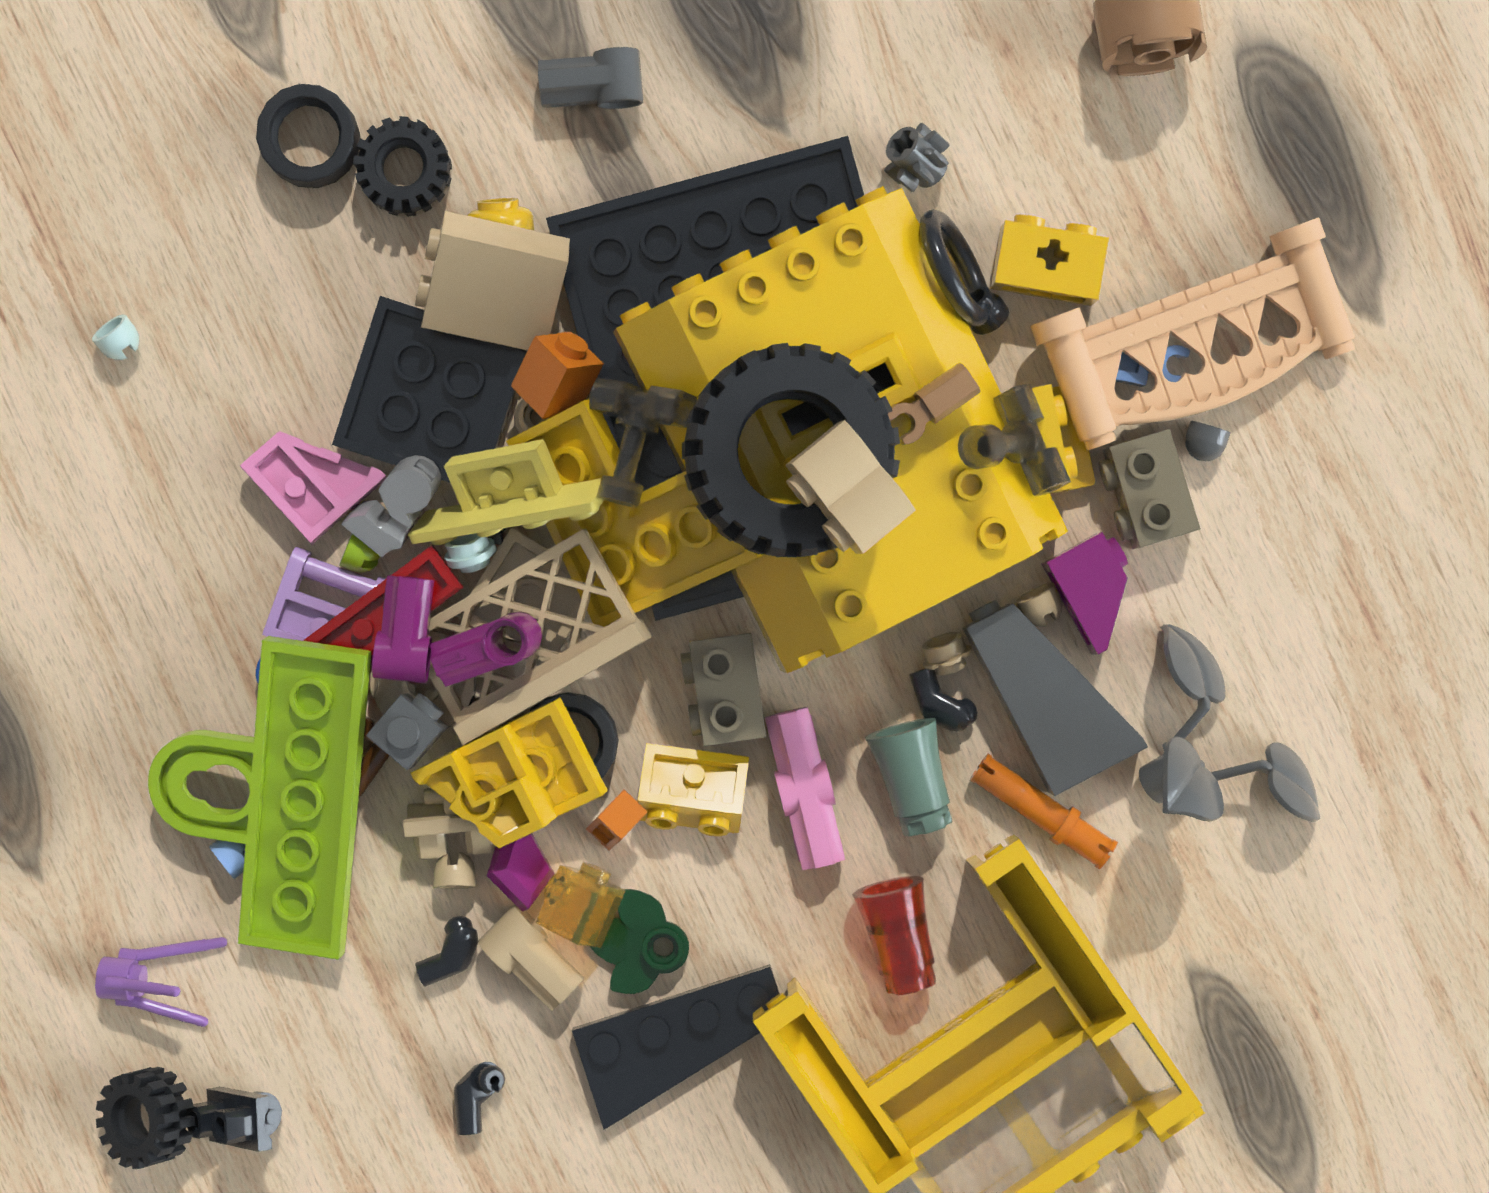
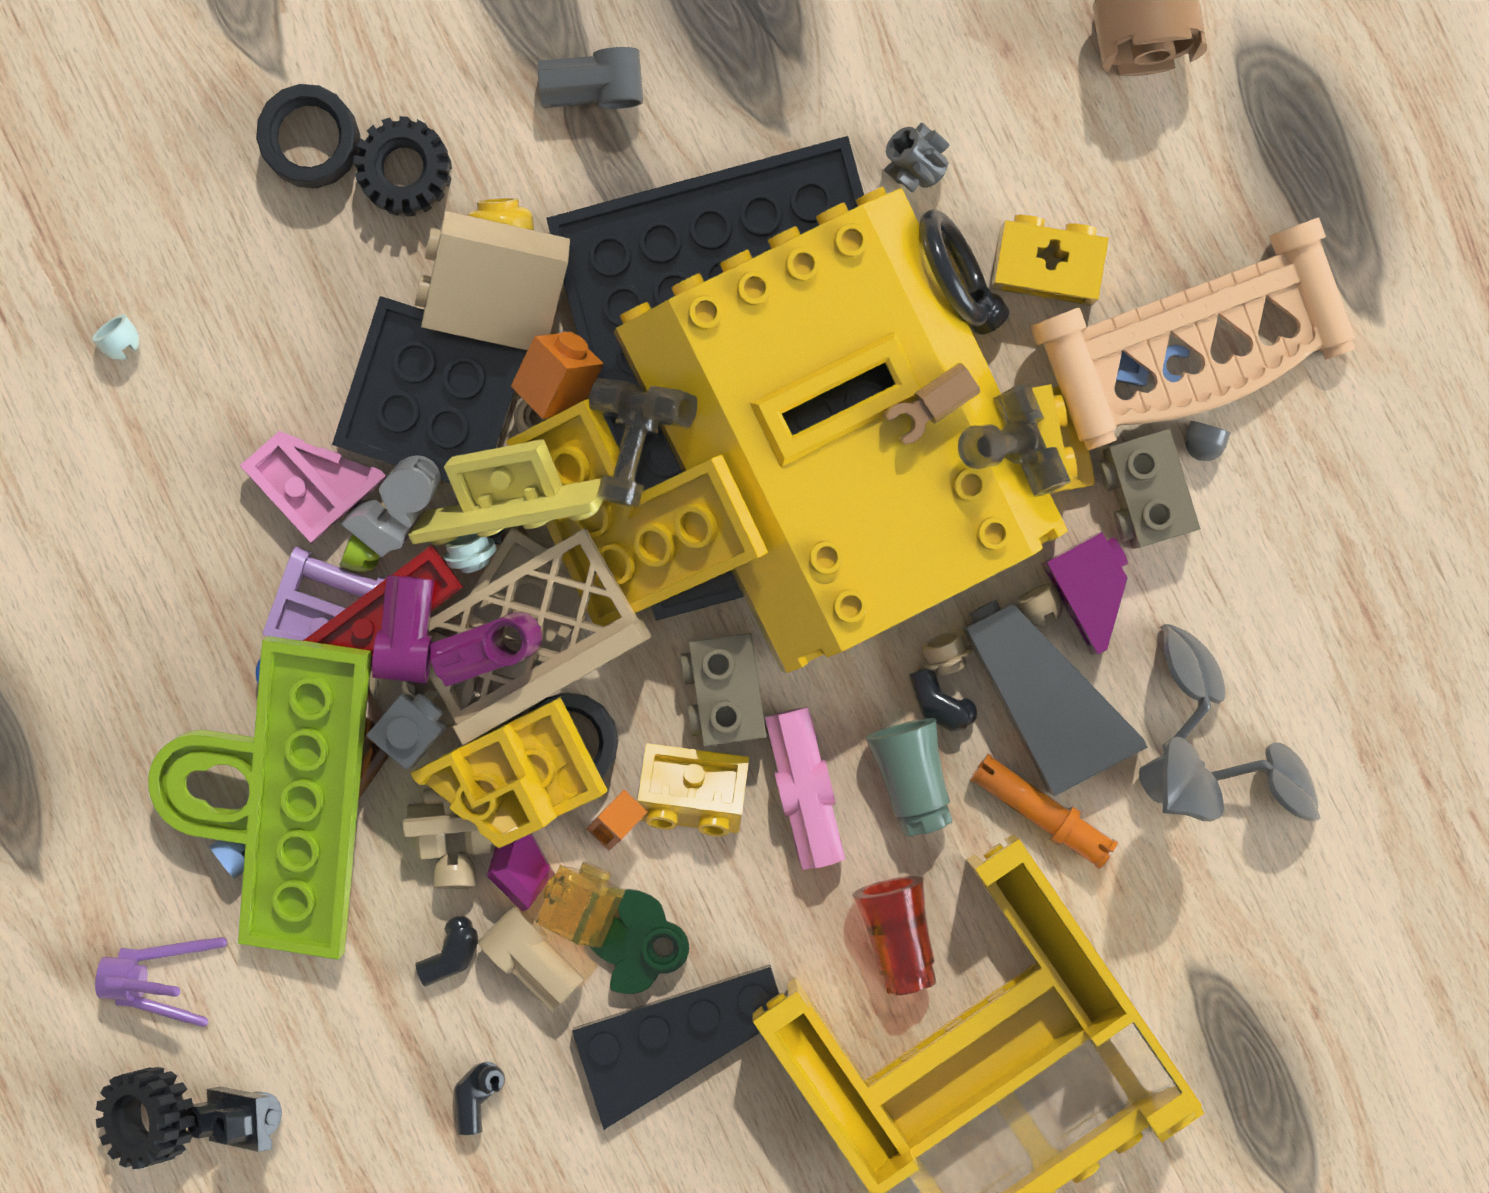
(733, 398): black tyre -> none
(848, 488): tan brick -> none

